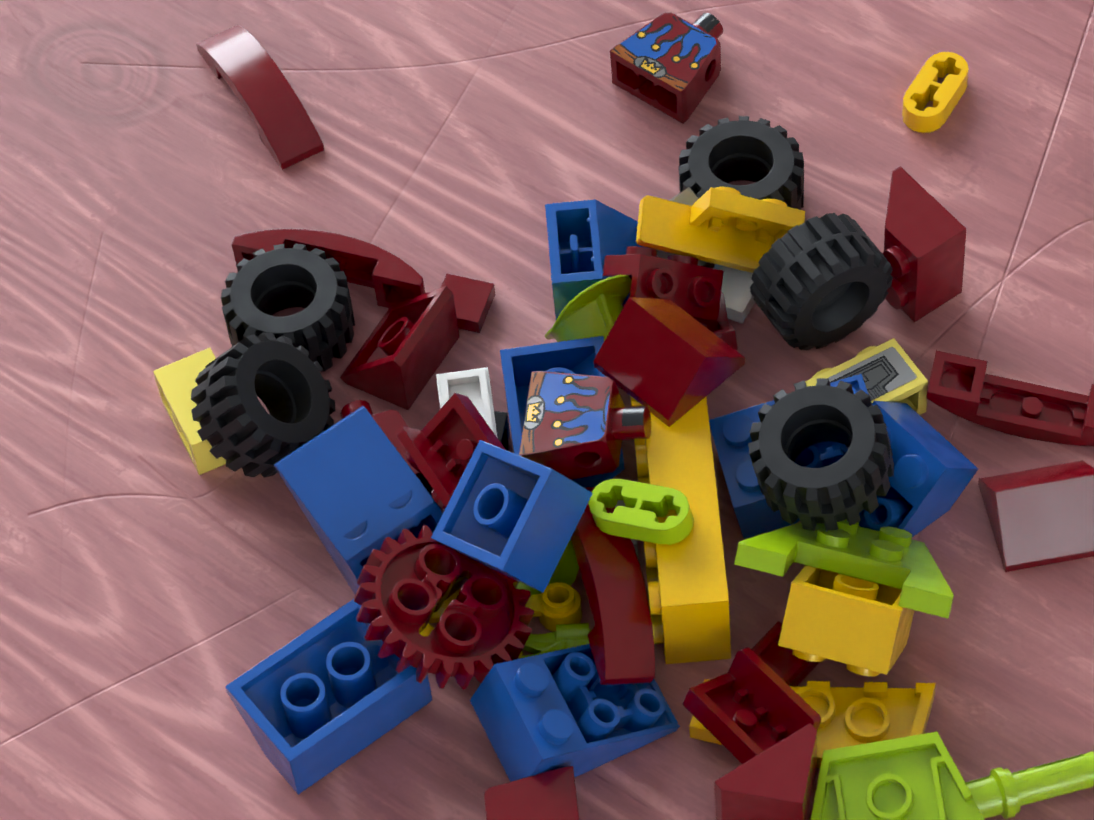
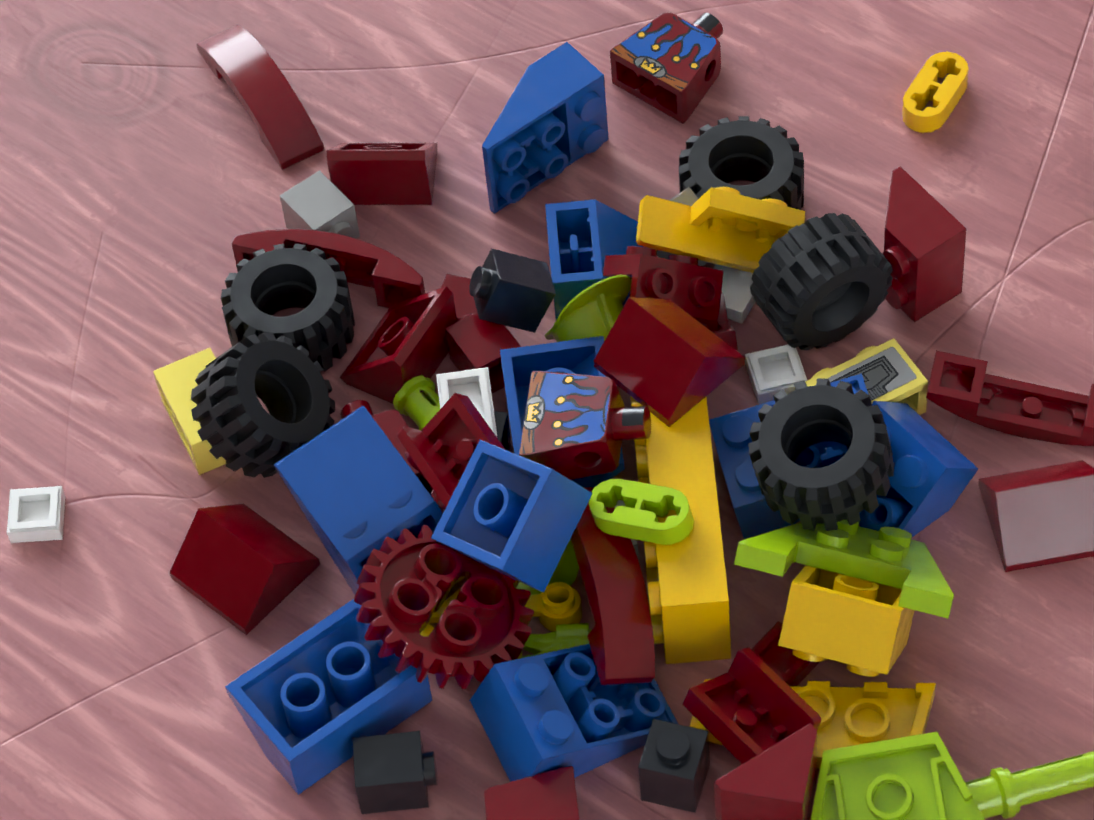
(36, 514): none -> white tile
(240, 564): none -> dark red slope
(319, 207): none -> light grey brick
(384, 172): none -> dark red slope
(392, 772): none -> black brick
(418, 406): none -> lime bush
(478, 344): none -> dark red brick
(512, 290): none -> black brick
(545, 125): none -> blue slope
(674, 765): none -> black brick
(773, 371): none -> white tile

